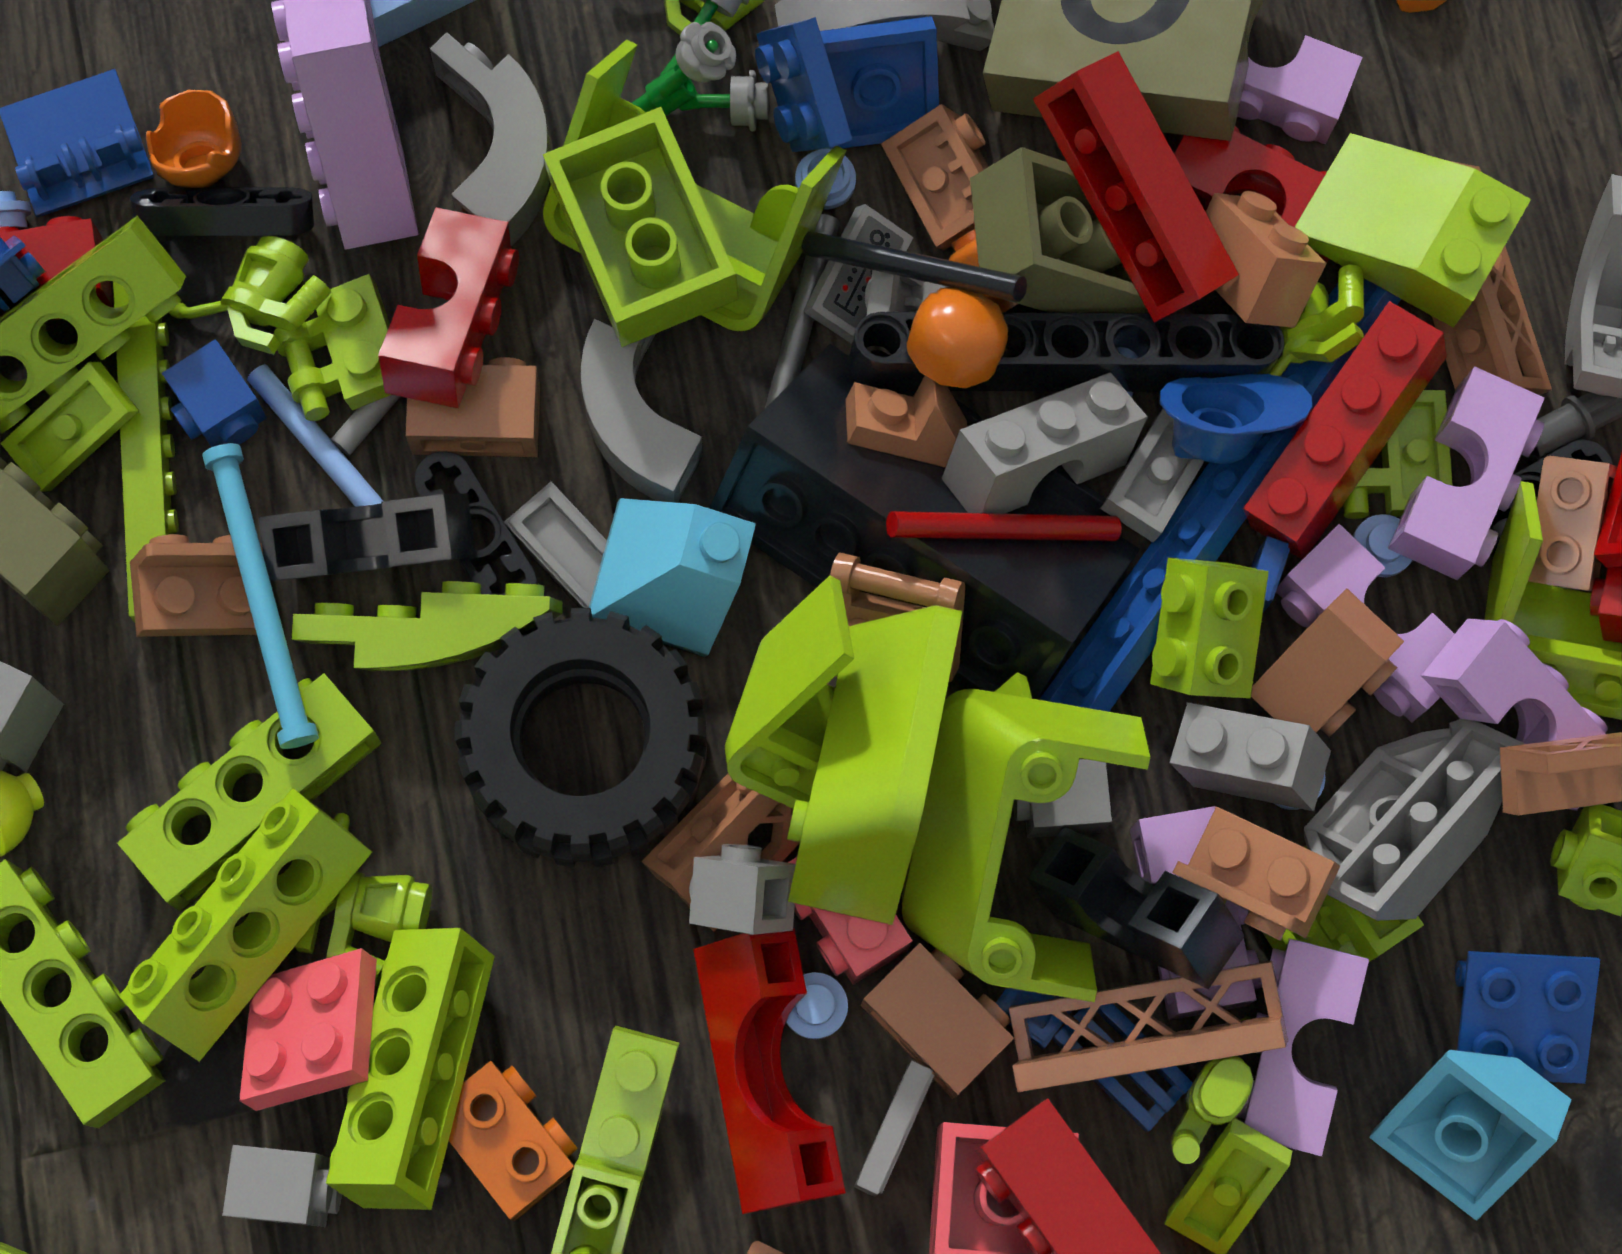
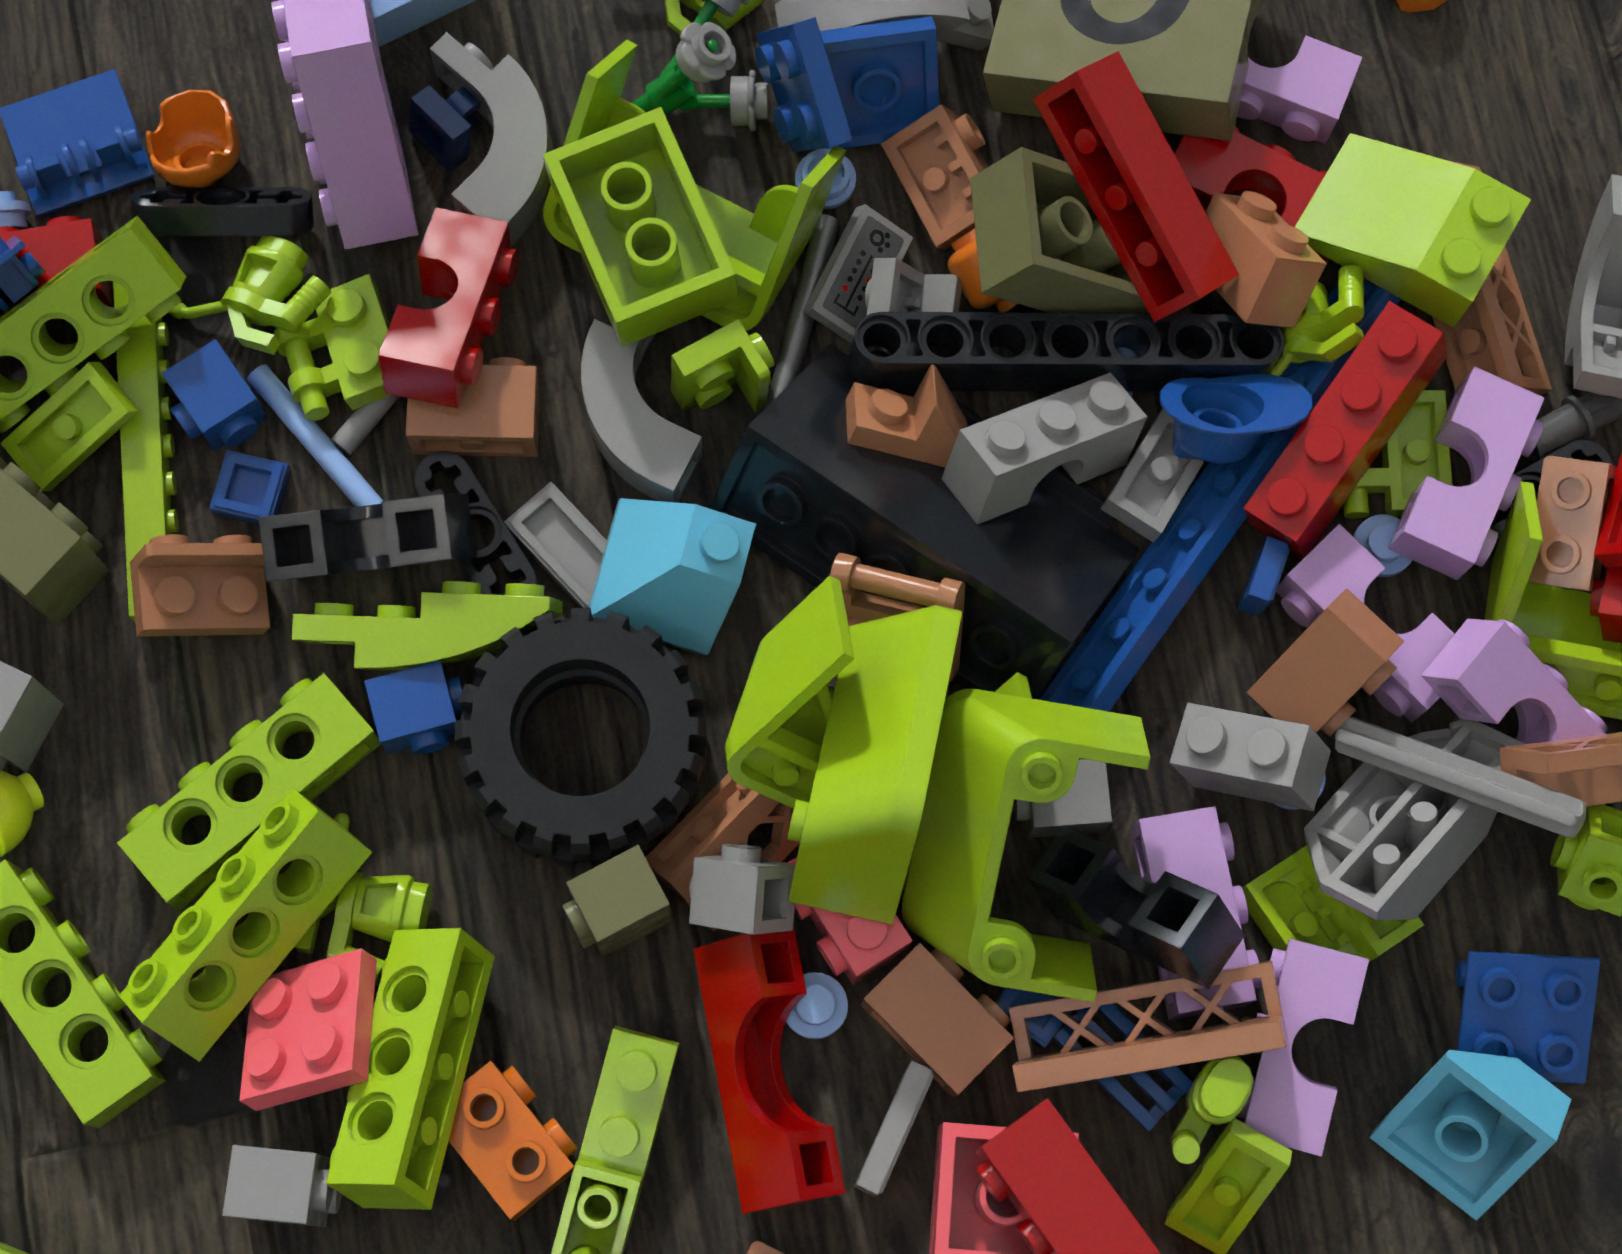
(225, 462): medium azure bar -> none
(249, 487): none -> blue tile
(415, 708): none -> blue brick
(444, 124): none -> dark blue tile
(617, 903): none -> olive brick
(711, 365): none -> lime bracket
(915, 266): black bar -> none
(957, 337): orange hair -> none
(1002, 526): red bar -> none
(1205, 628): lime brick -> none
(1261, 873): nougat bracket -> none
(1461, 777): none -> light grey axle

